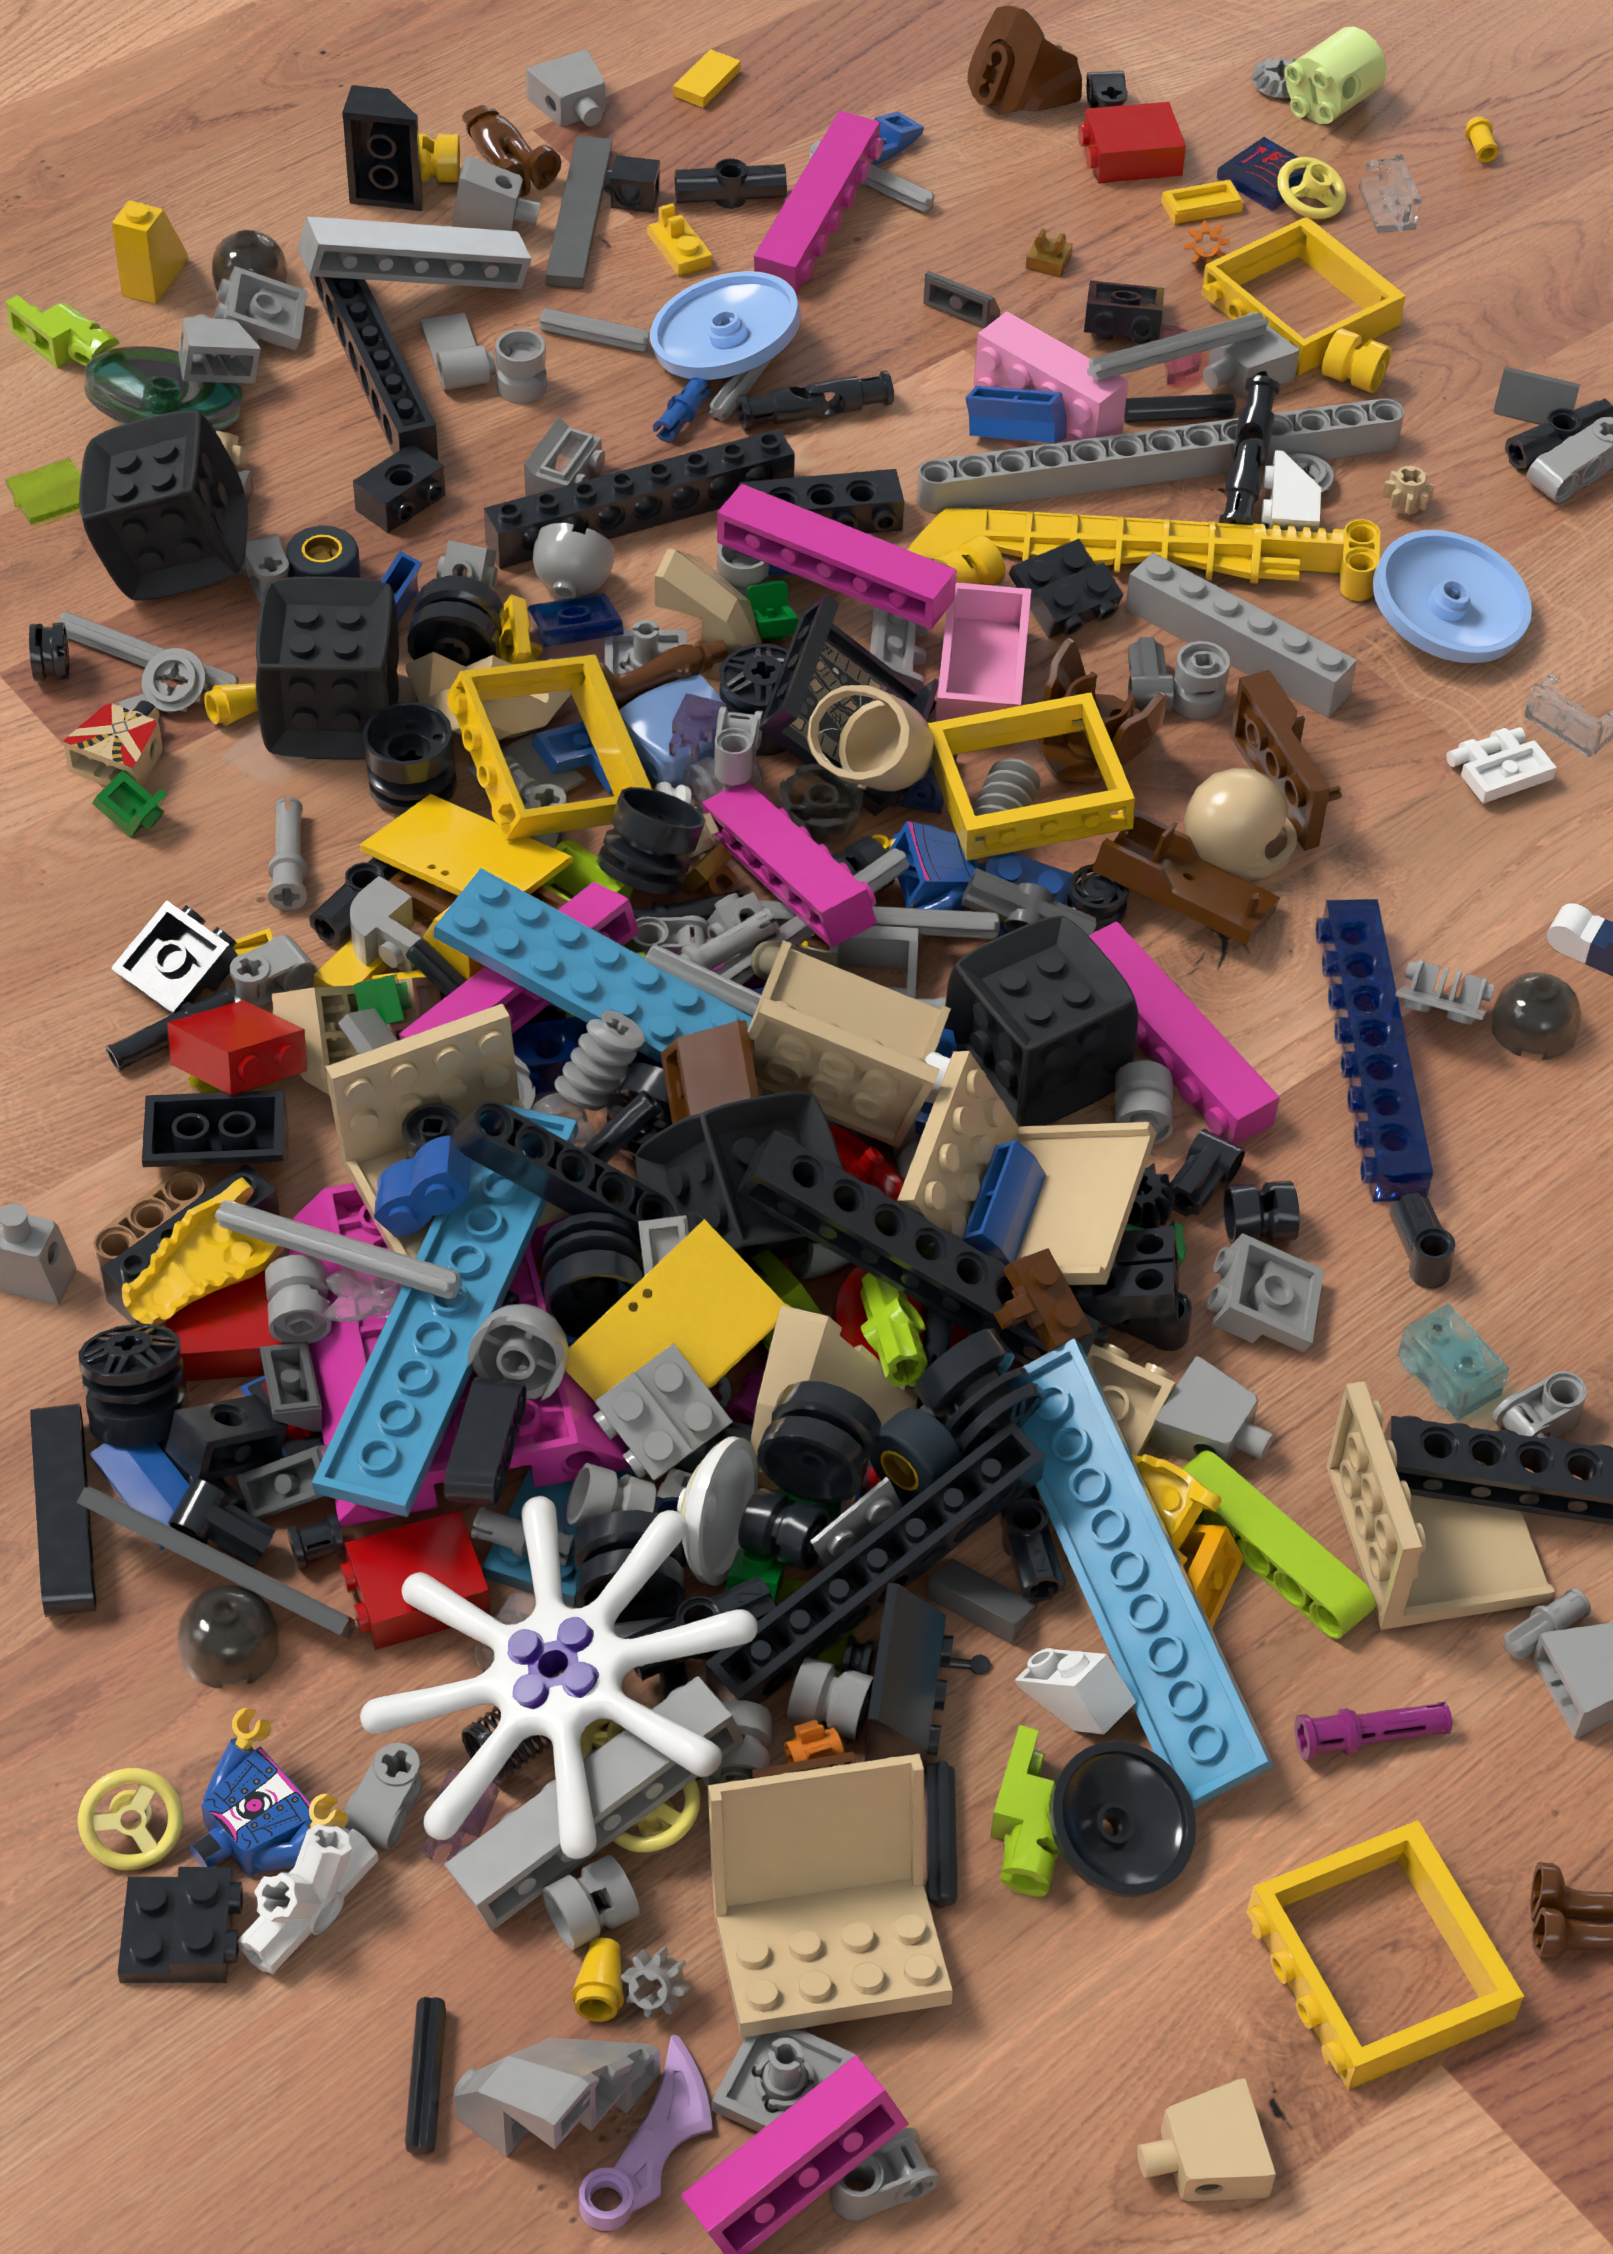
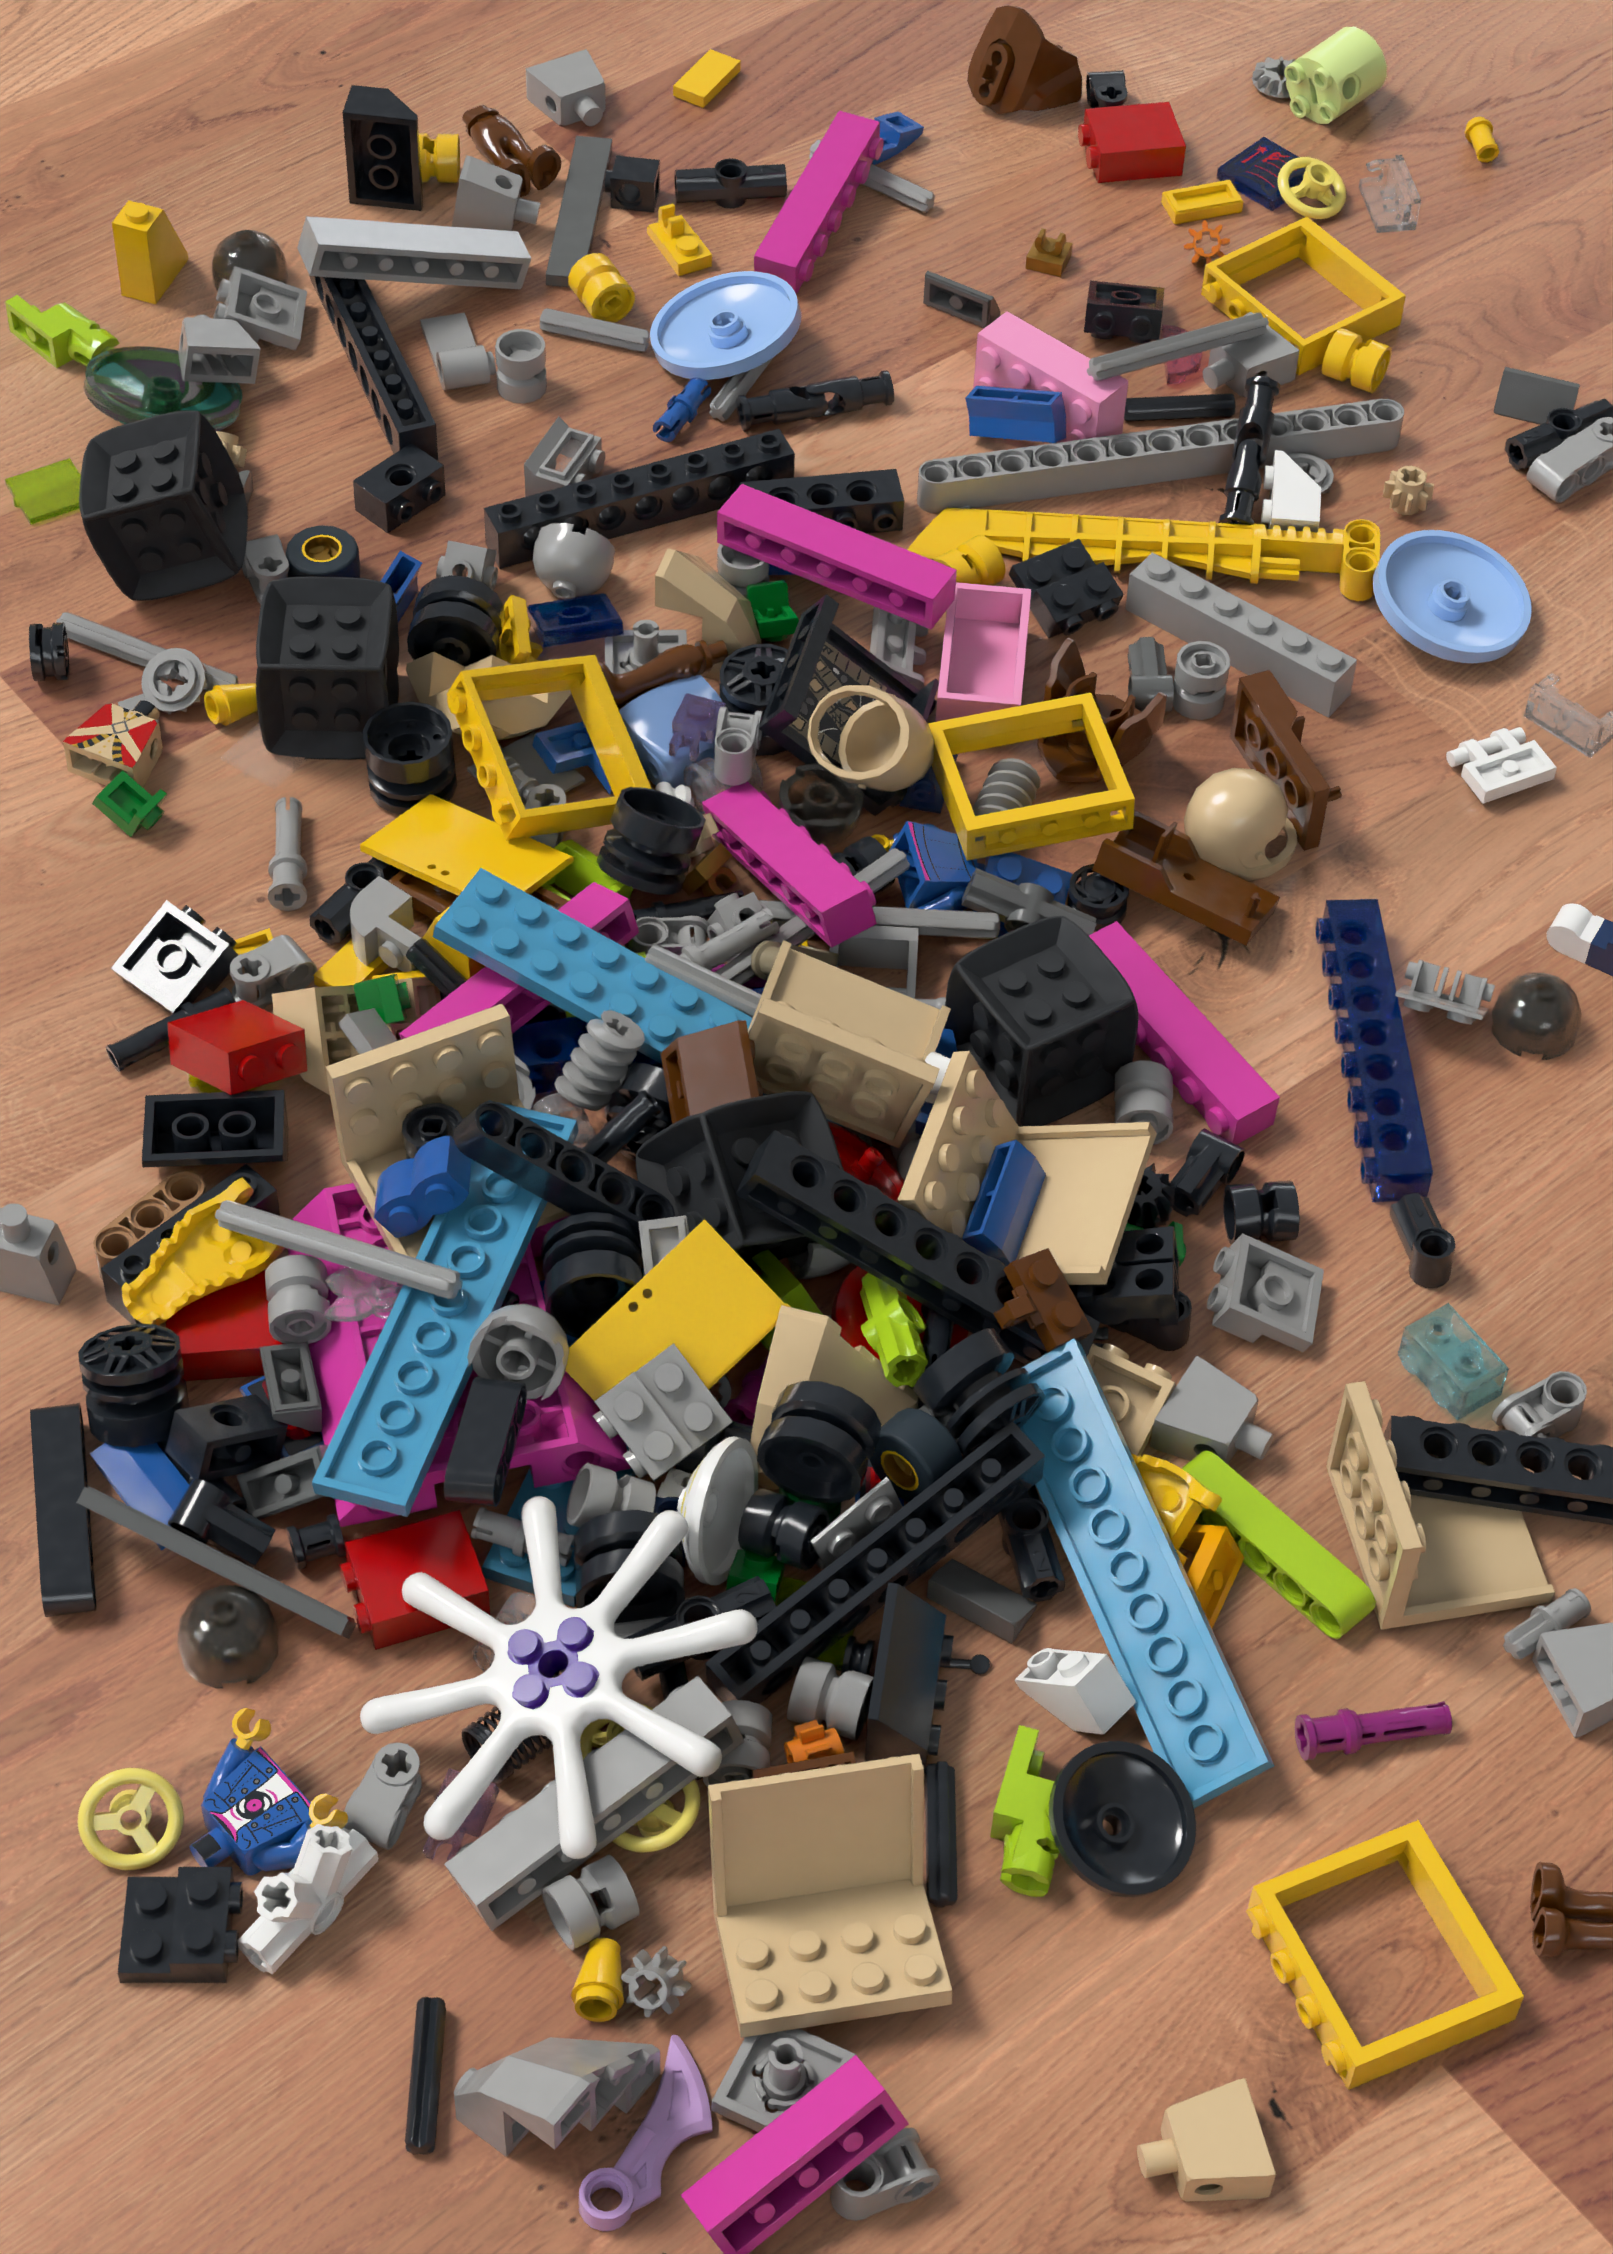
(601, 288): none -> yellow wheel

